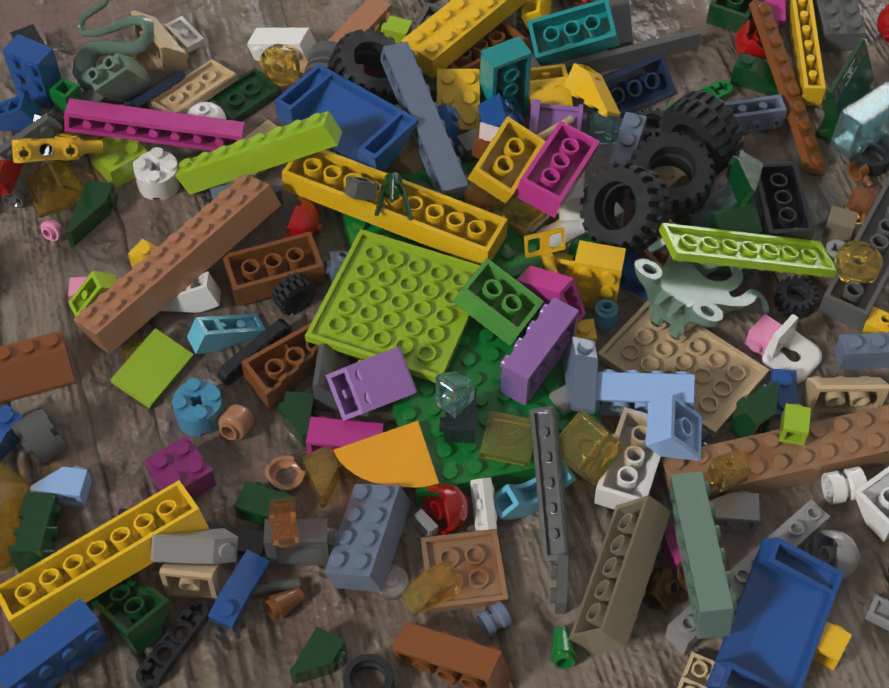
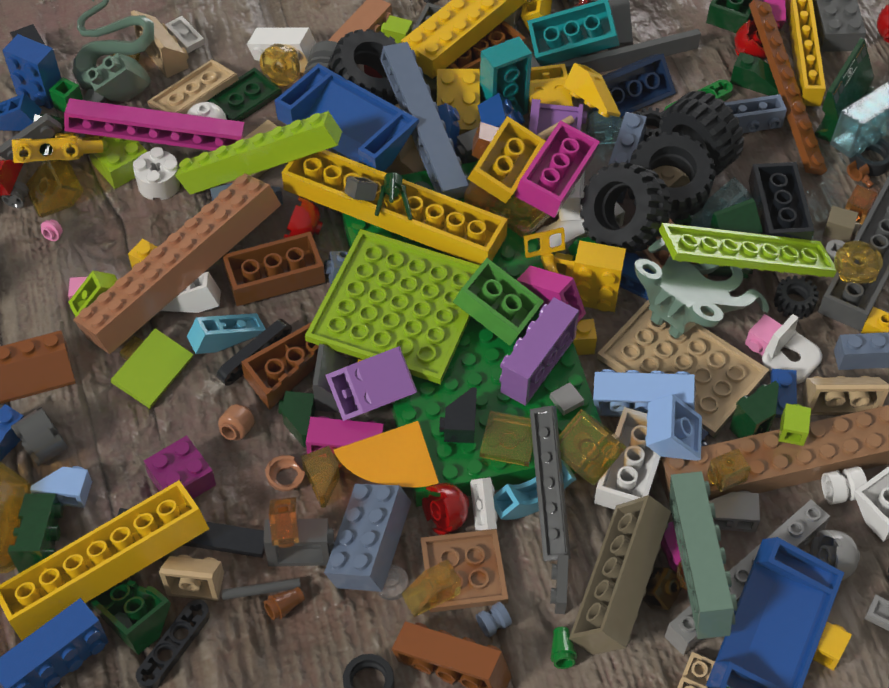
(92, 209): dark green slope -> none
(156, 88): dark blue tile -> none
(195, 547): light grey slope -> none
(197, 407): dark azure brick -> none
(238, 591): blue slope -> none
(255, 501): dark green brick -> none
(293, 293): black tyre -> none
(319, 657): dark green slope -> none
(425, 524): light grey tile -> none
(453, 392): clear light blue slope -> none
(580, 373): sand blue slope -> none
(605, 315): dark azure brick -> none
(743, 176): dark green slope -> none

